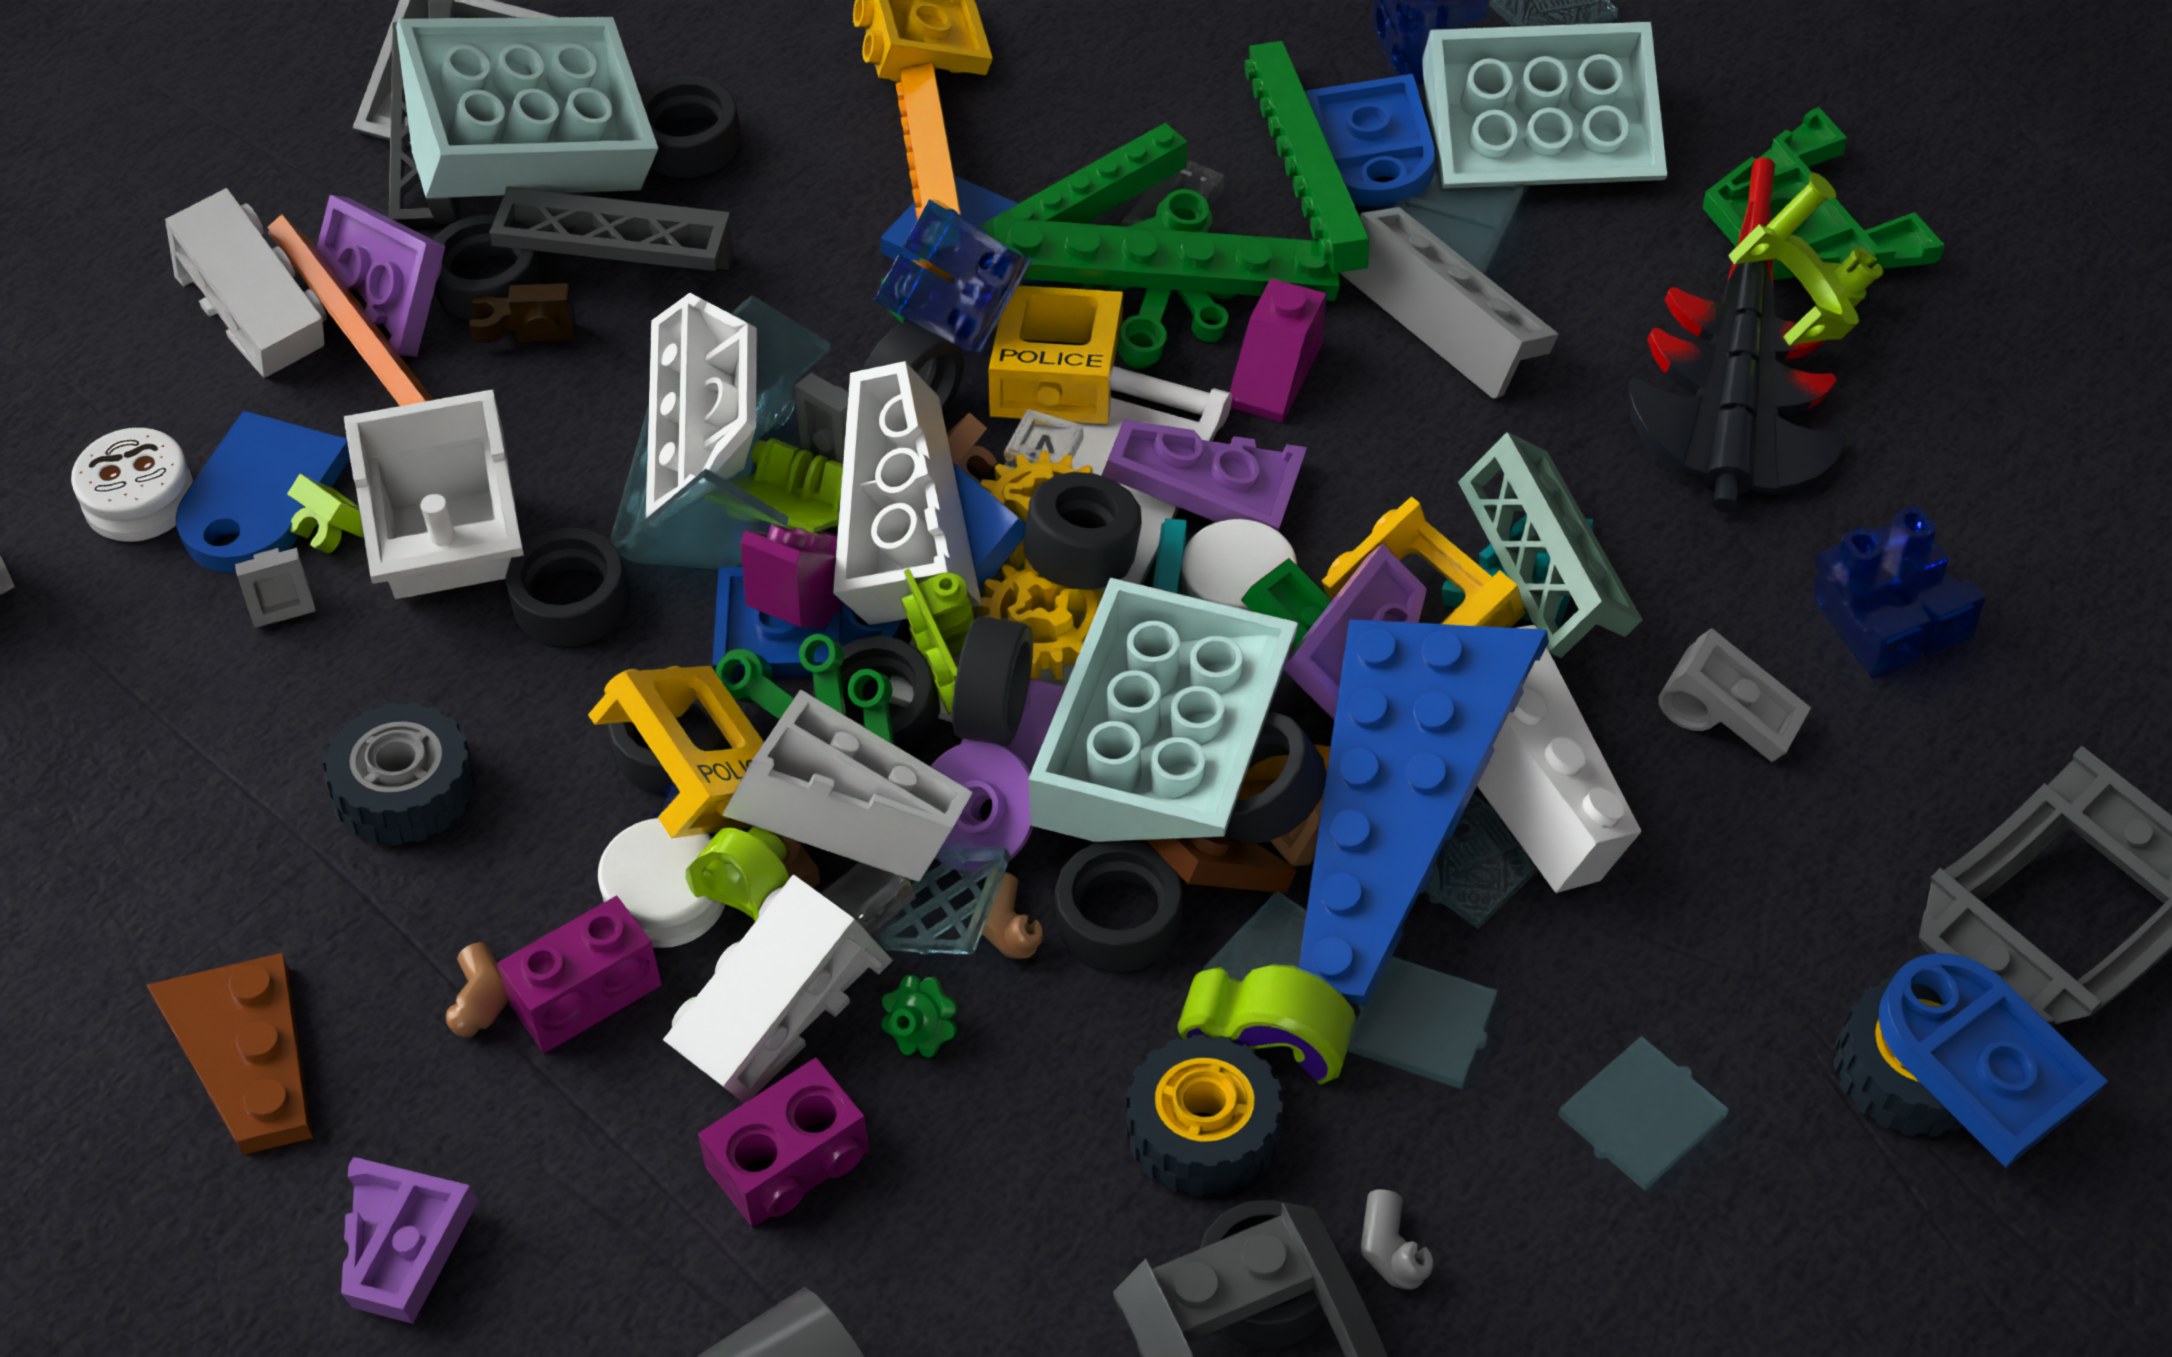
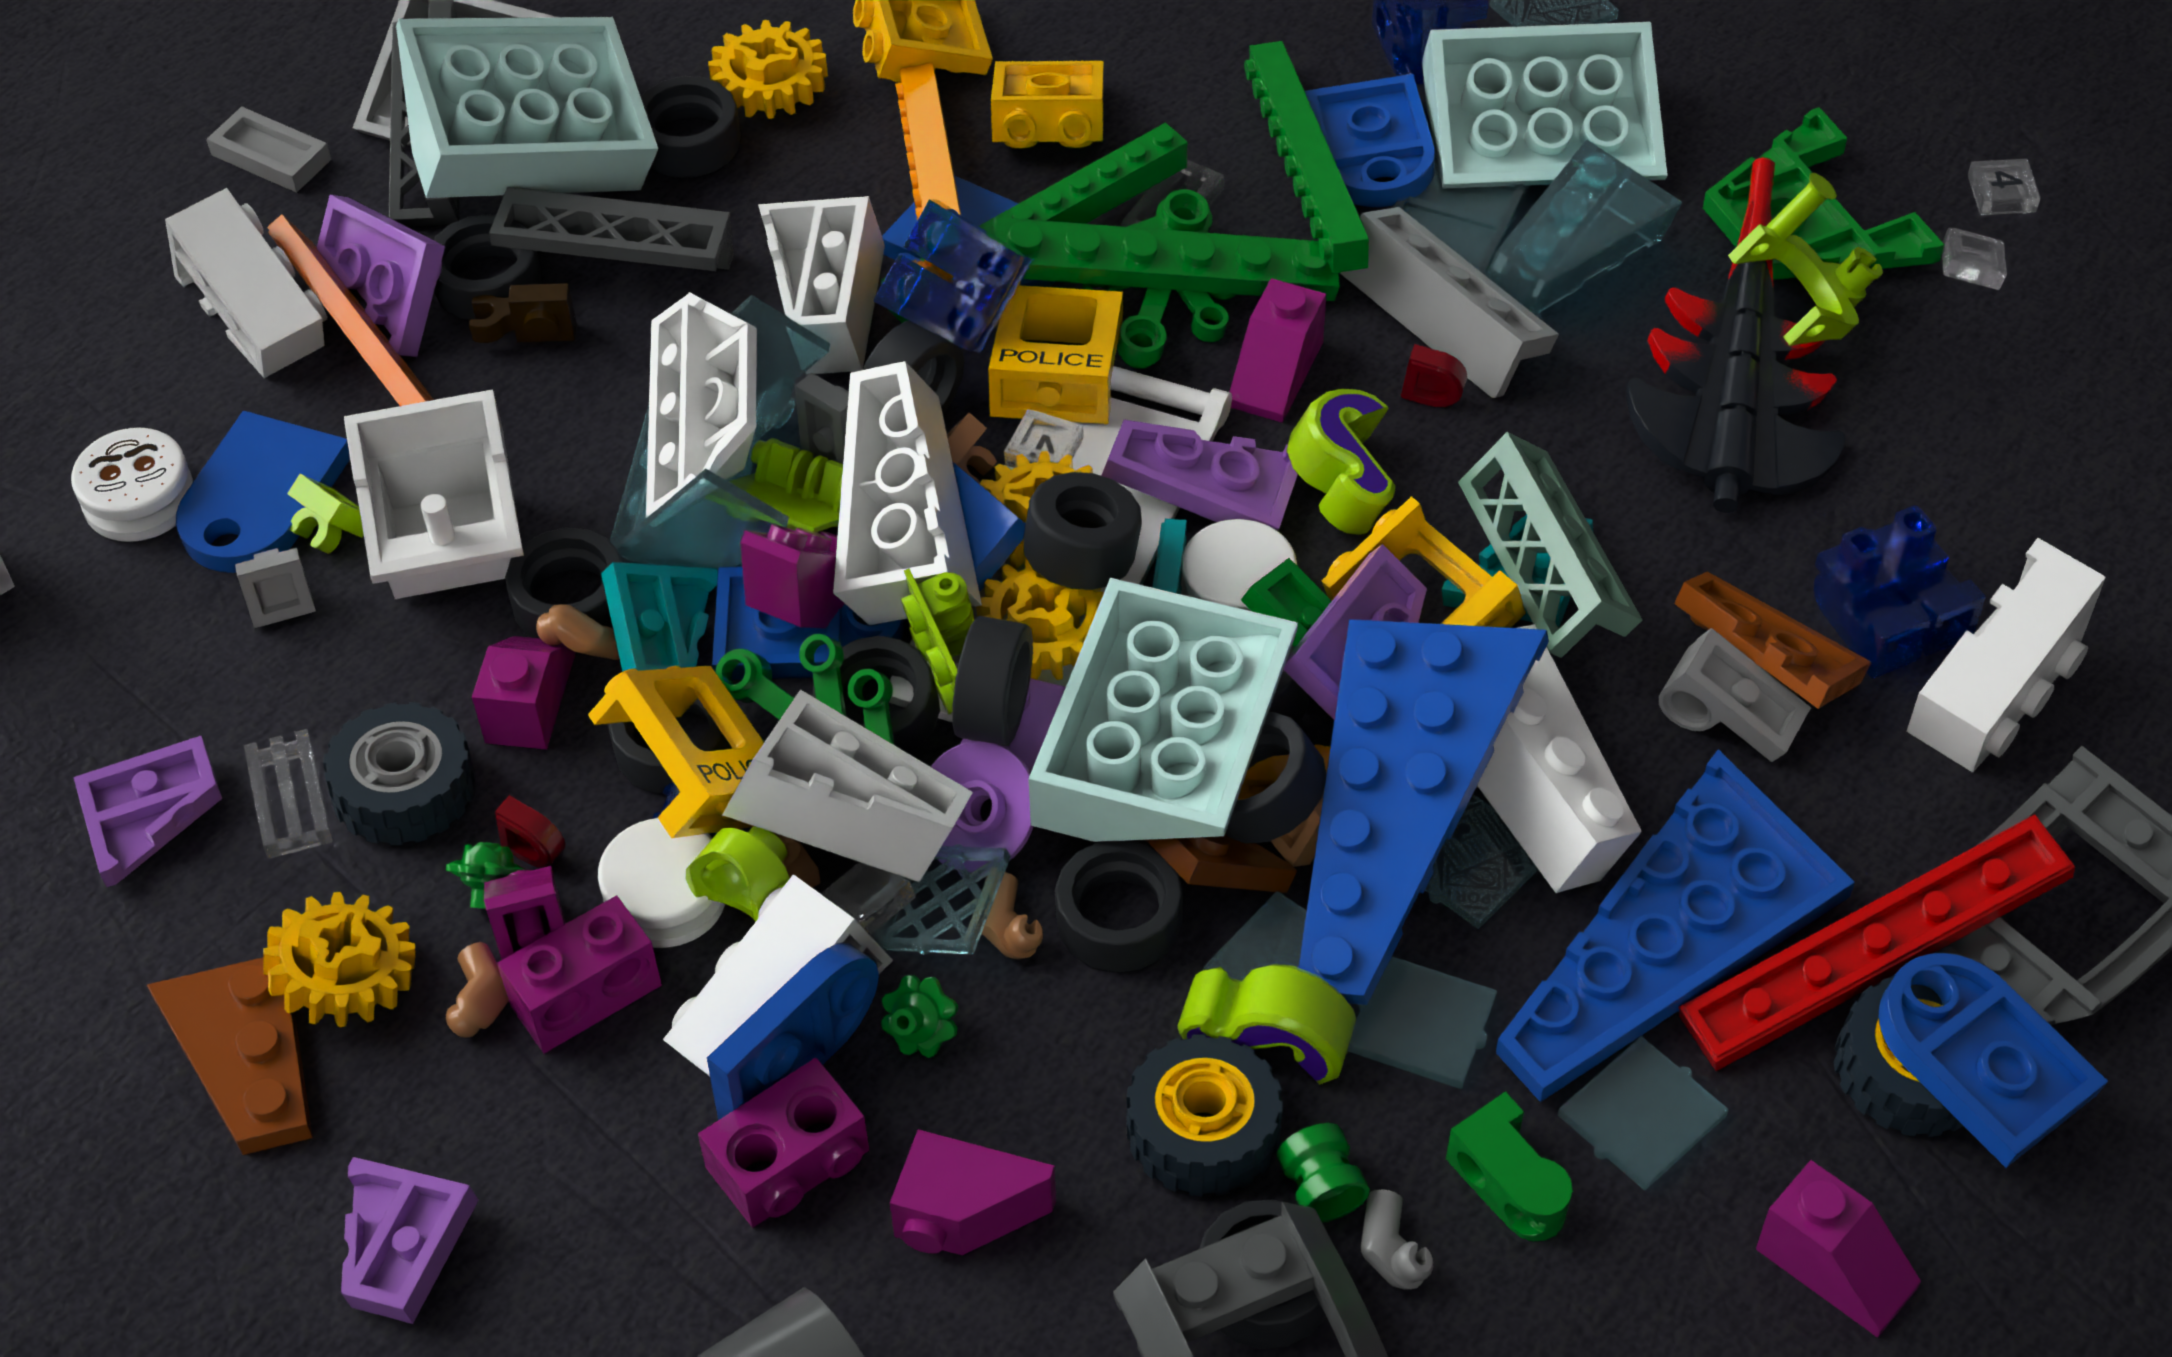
(145, 804): none -> medium lavender wing
(269, 149): none -> light grey tile
(279, 754): none -> clear tile
(338, 959): none -> yellow gear
(482, 864): none -> green plant
(521, 691): none -> magenta slope
(522, 908): none -> magenta slope
(528, 833): none -> dark red tile
(576, 632): none -> medium nougat arm
(657, 612): none -> teal wing
(770, 68): none -> yellow gear
(798, 1023): none -> blue tile
(828, 272): none -> white wedge
(966, 1194): none -> magenta slope
(1047, 103): none -> yellow plate
(1321, 1169): none -> green wheel
(1331, 458): none -> lime animal
(1433, 378): none -> dark red tile
(1508, 1173): none -> green leg
(1580, 227): none -> clear light blue wedge
(1686, 914): none -> blue wing
(1777, 643): none -> dark orange wing
(1838, 1248): none -> magenta slope
(1875, 942): none -> red tile
(1974, 258): none -> clear tile
(2003, 186): none -> clear tile
(2010, 661): none -> white wedge

